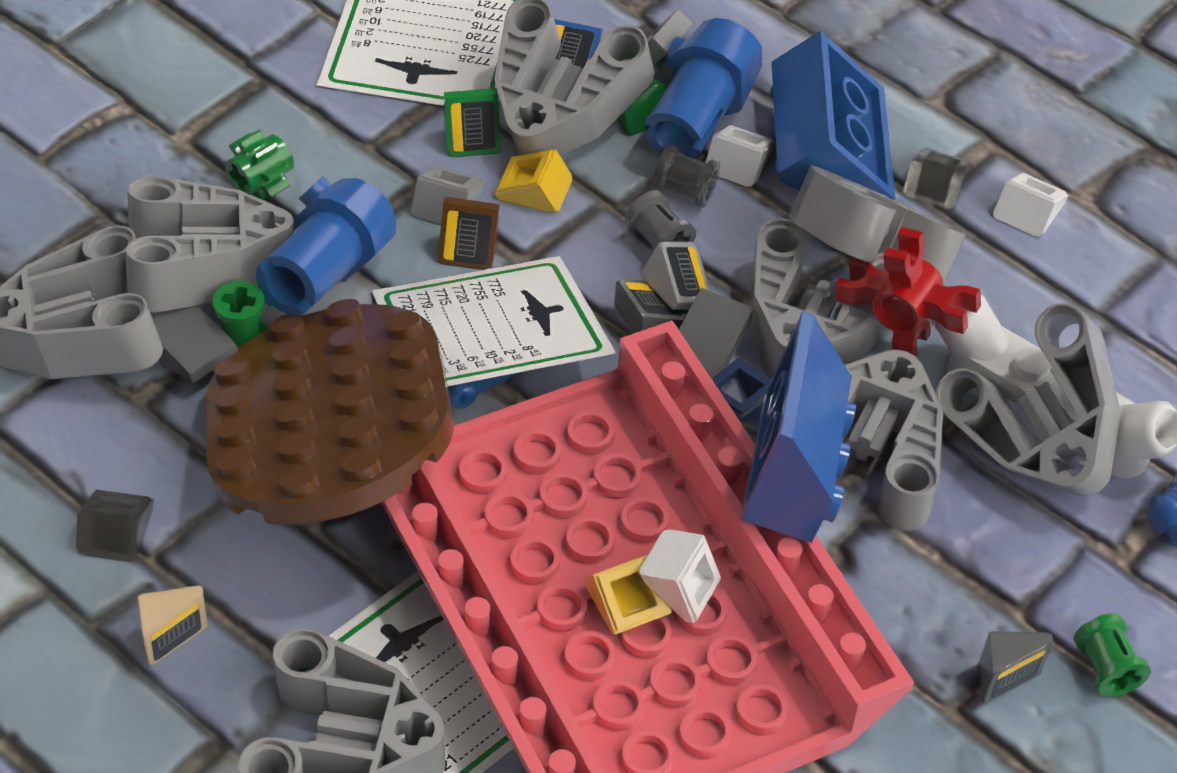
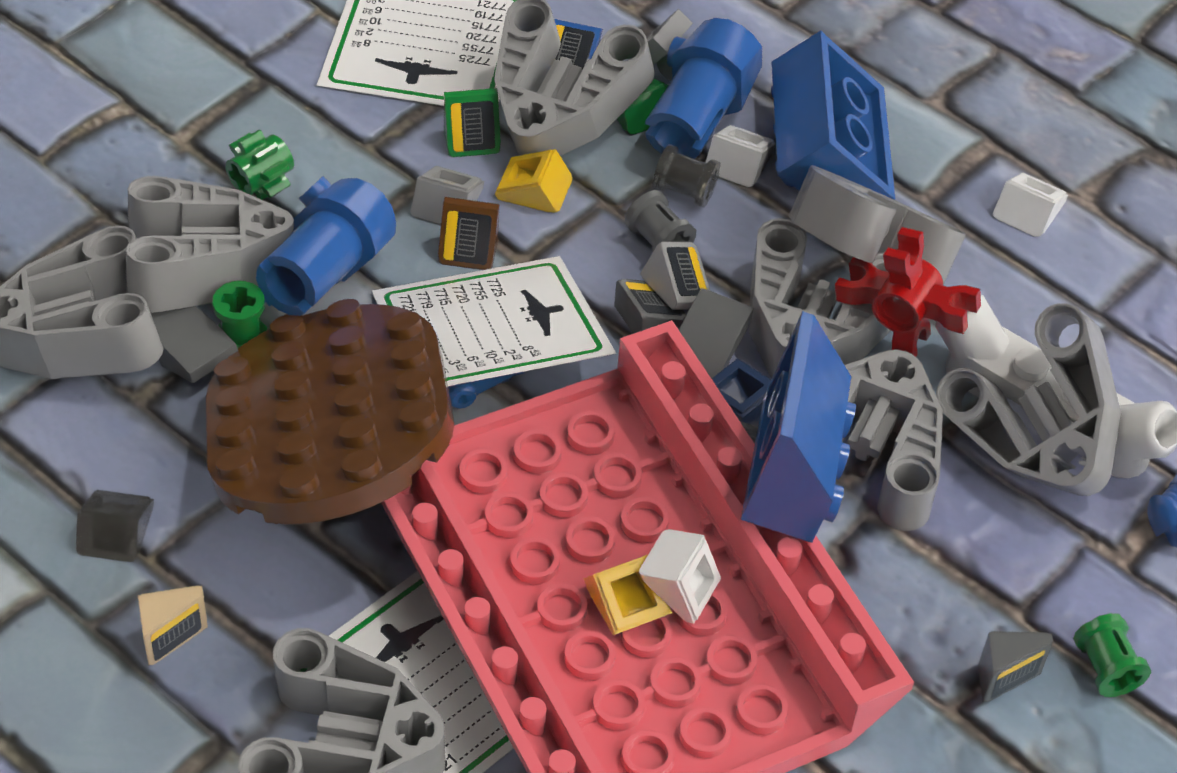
(936, 178): clear smoke slope -> none

